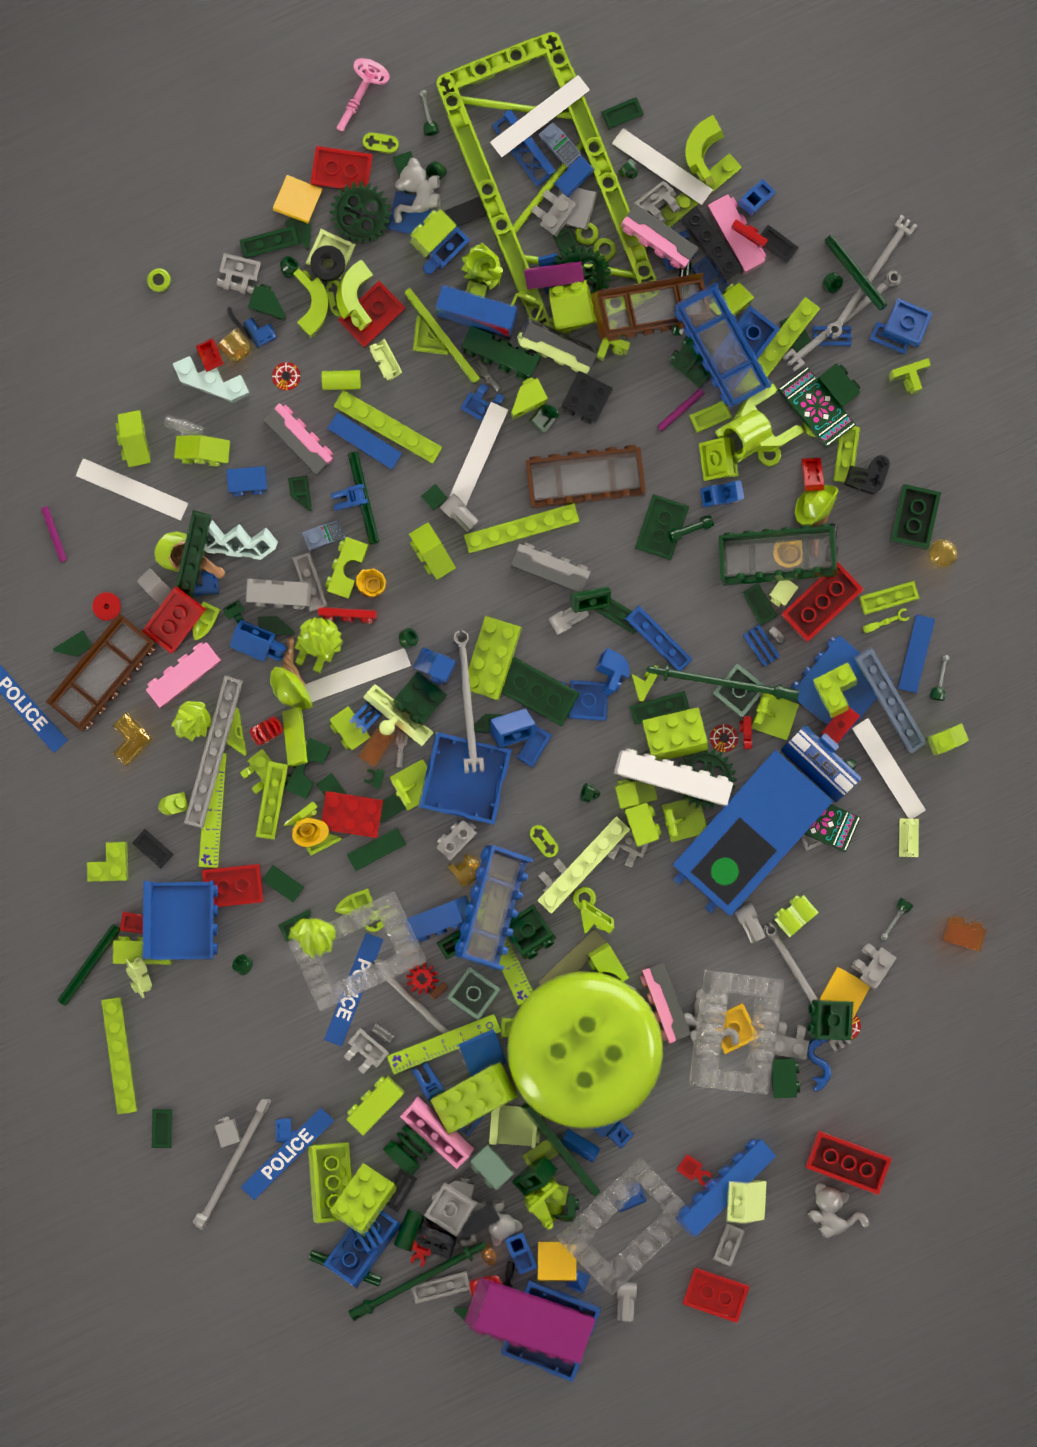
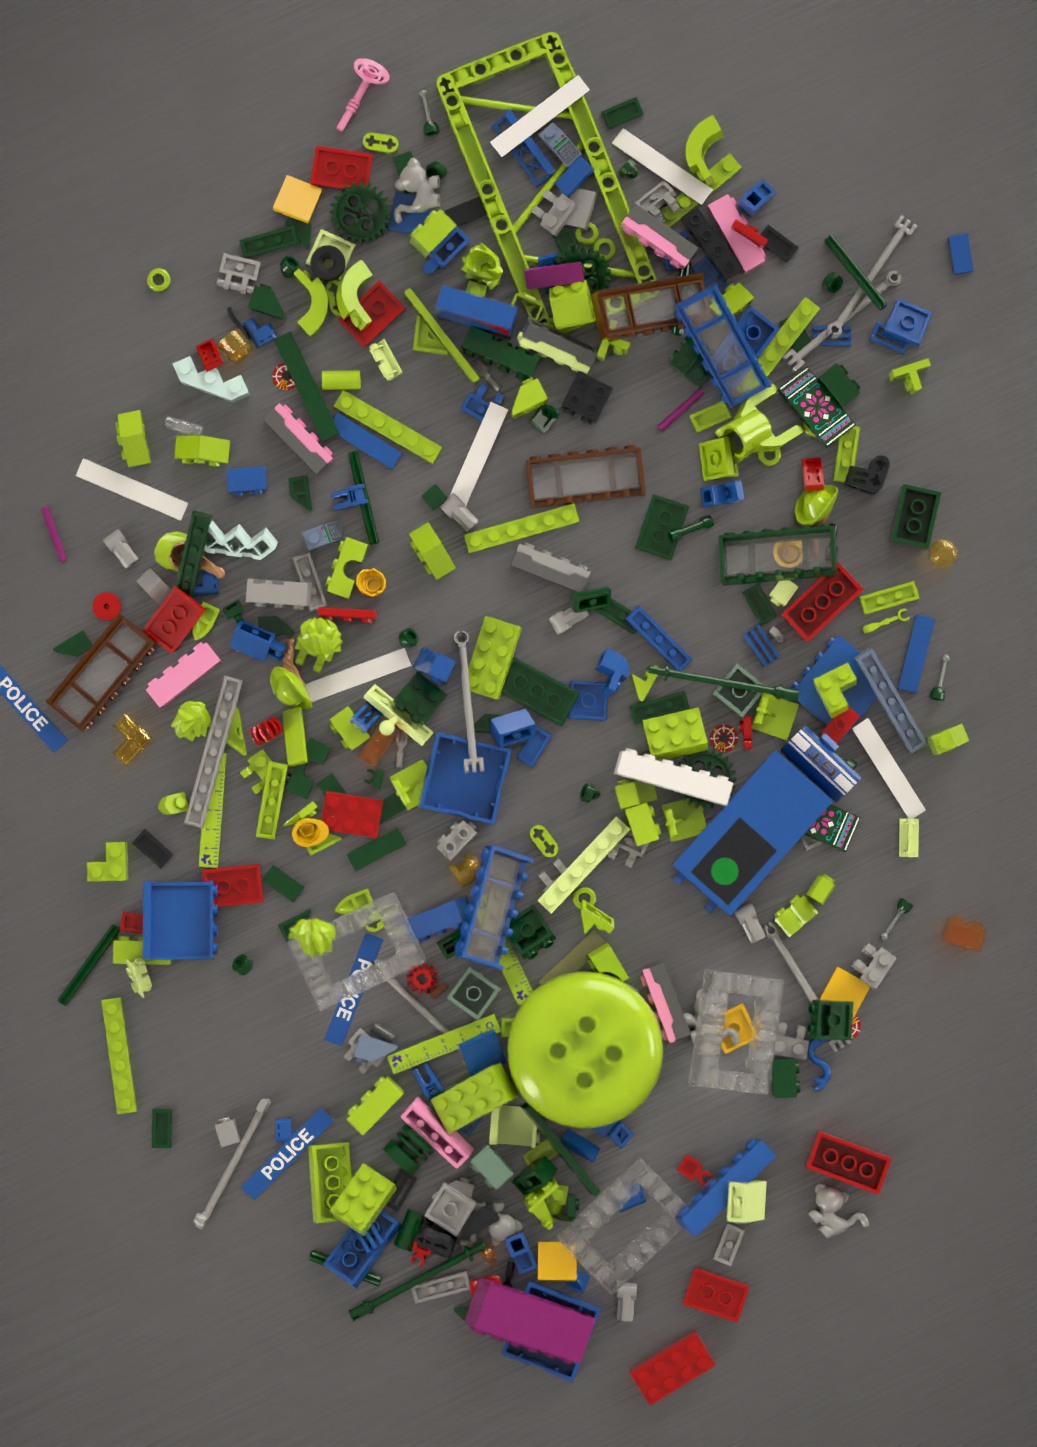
(119, 546): none -> light grey piece
(306, 386): none -> dark green tile
(372, 1049): none -> sand blue slope
(672, 1367): none -> red brick
(821, 888): none -> lime brick
(960, 253): none -> blue tile

